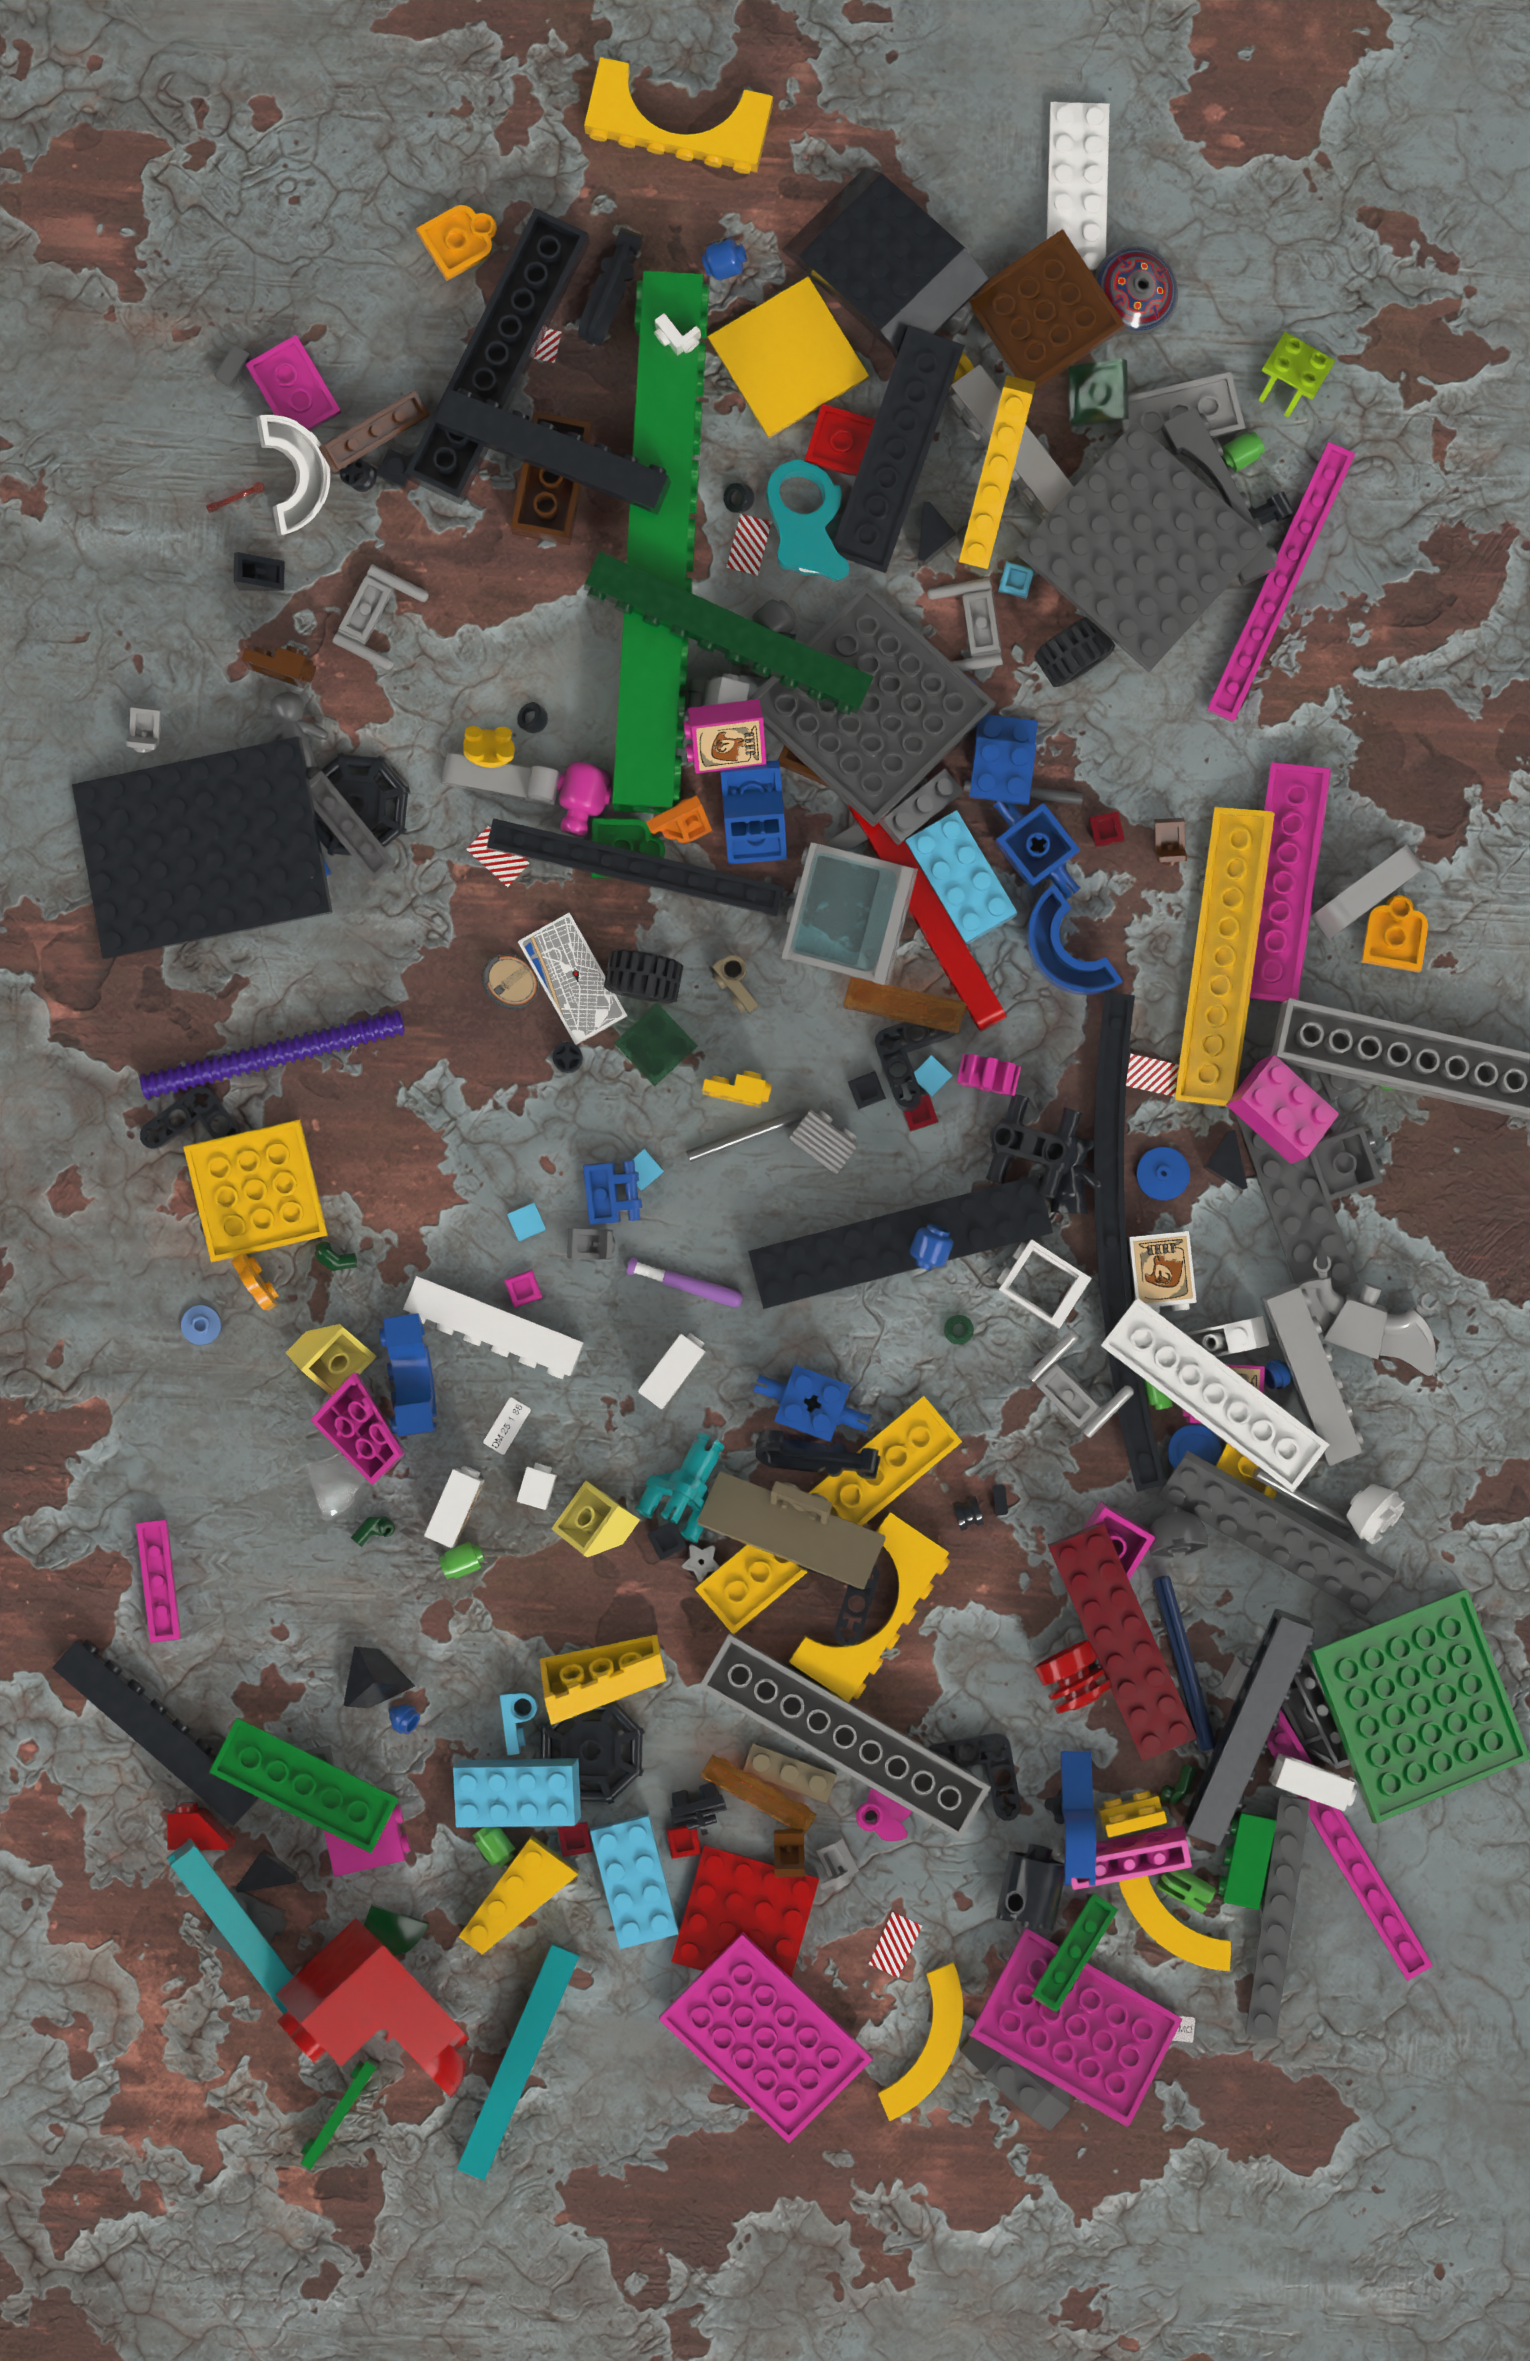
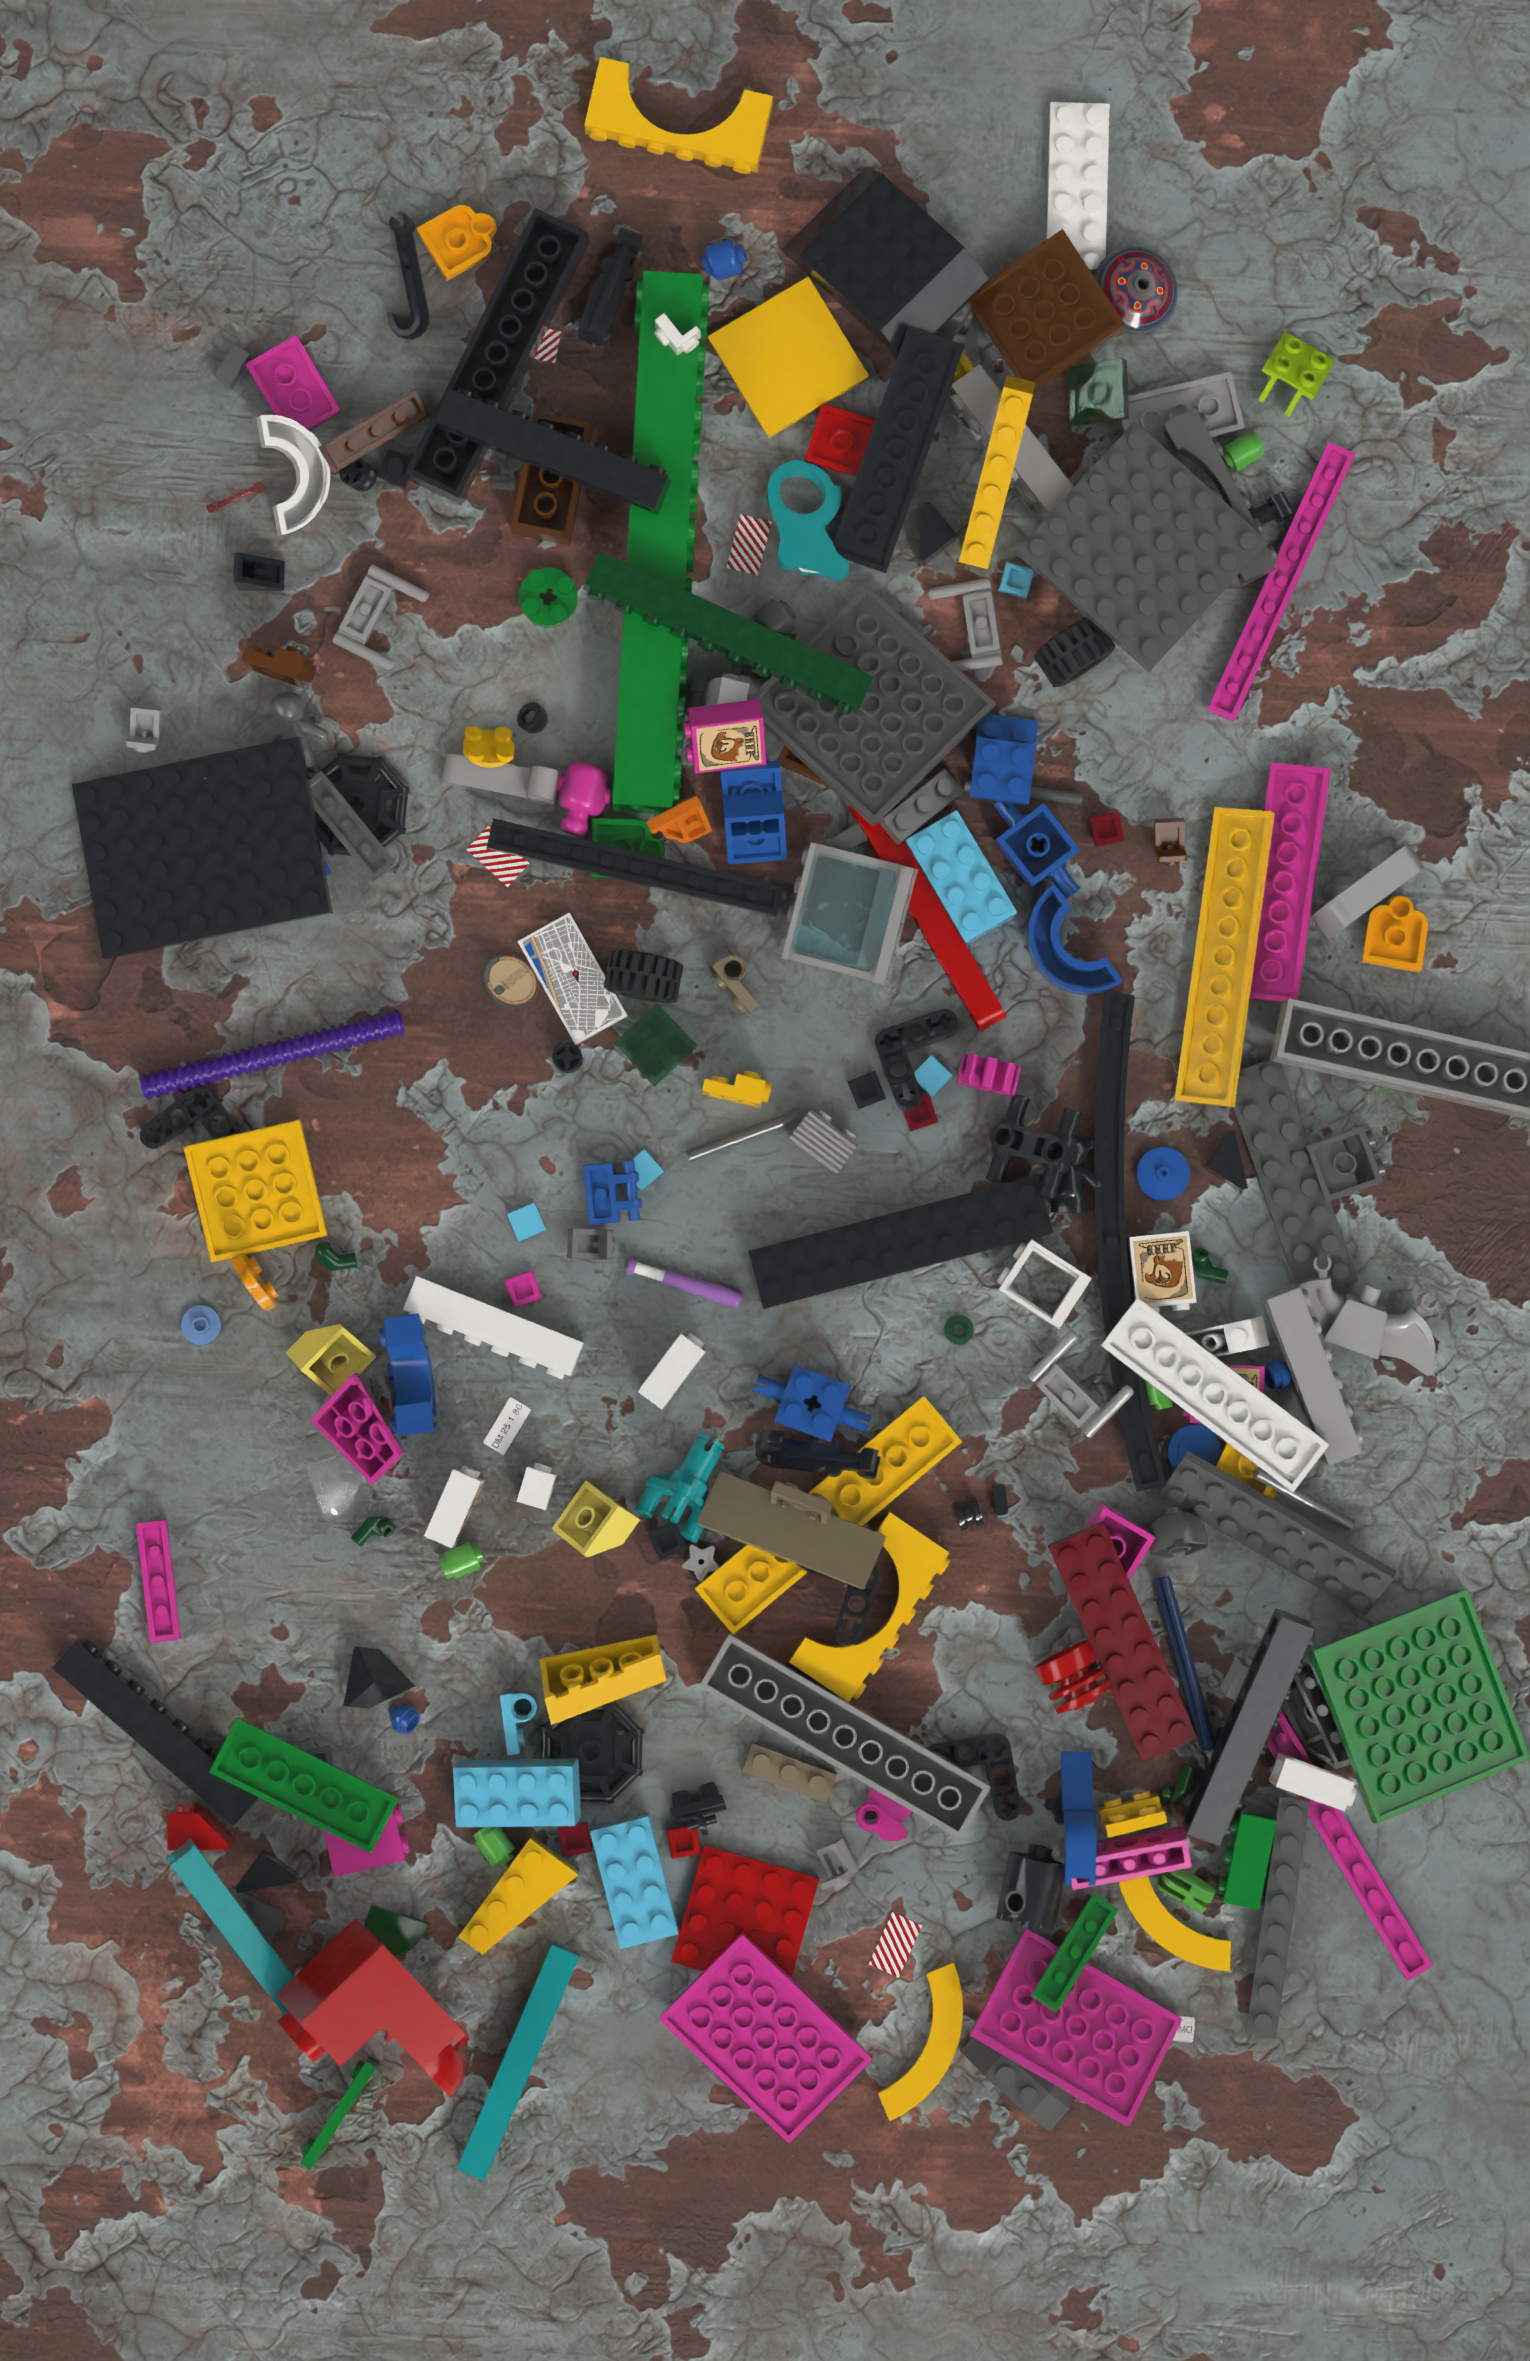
(412, 279): none -> black piece
(557, 611): none -> green plate
(746, 501): black piece -> none
(757, 1794): clear orange plate -> none
(789, 1852): reddish brown bracket -> none
(904, 1005): clear orange plate -> none
(931, 1246): blue head -> none
(1152, 1075): sticker -> none
(1205, 1269): none -> dark green arm
(1282, 1109): dark pink piece -> none
(1374, 1512): white cone -> none

